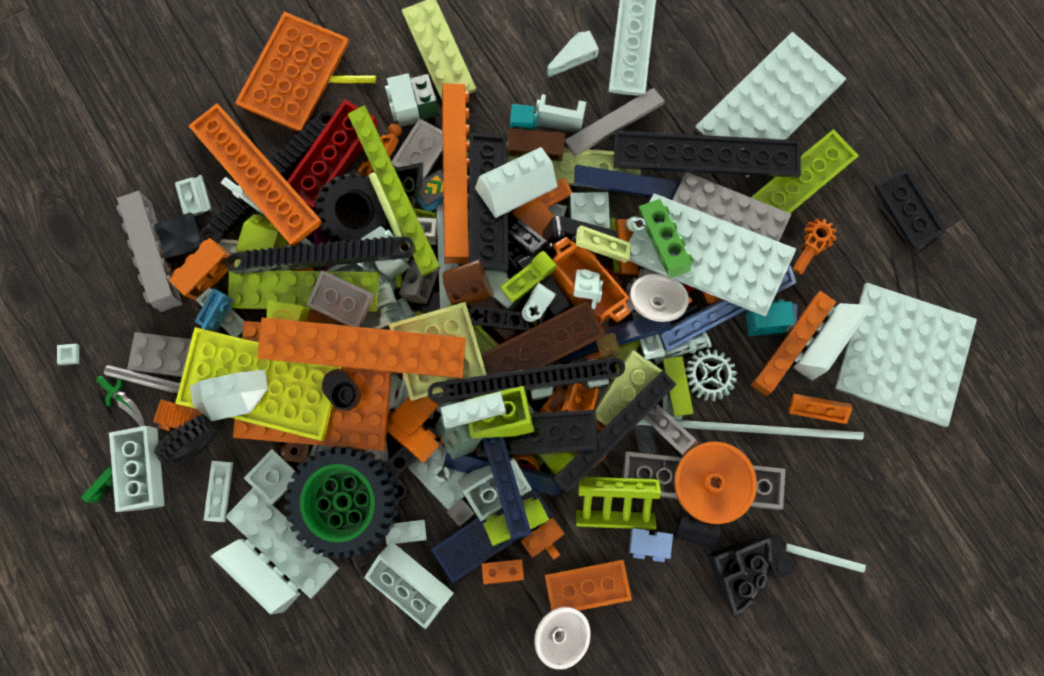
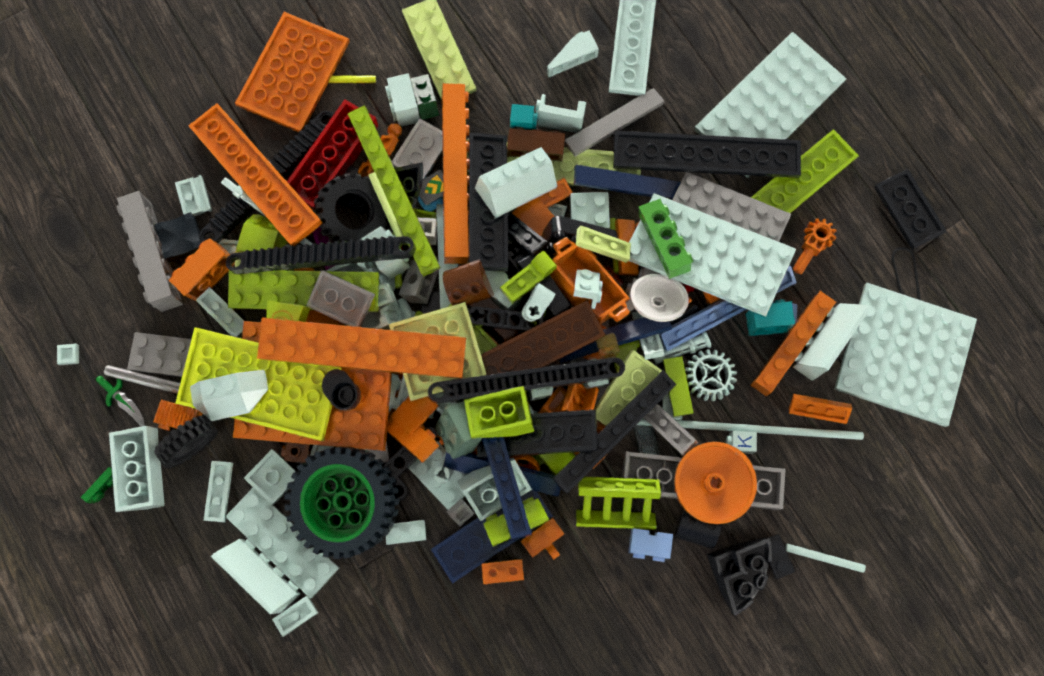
(214, 310): dark azure bracket -> none
(295, 616): none -> light aqua plate
(408, 585): light aqua slope -> none
(473, 410): light aqua plate -> none
(570, 642): white dish -> none
(589, 586): orange plate -> none
(635, 224): light aqua pin -> none
(743, 440): none -> light aqua brick

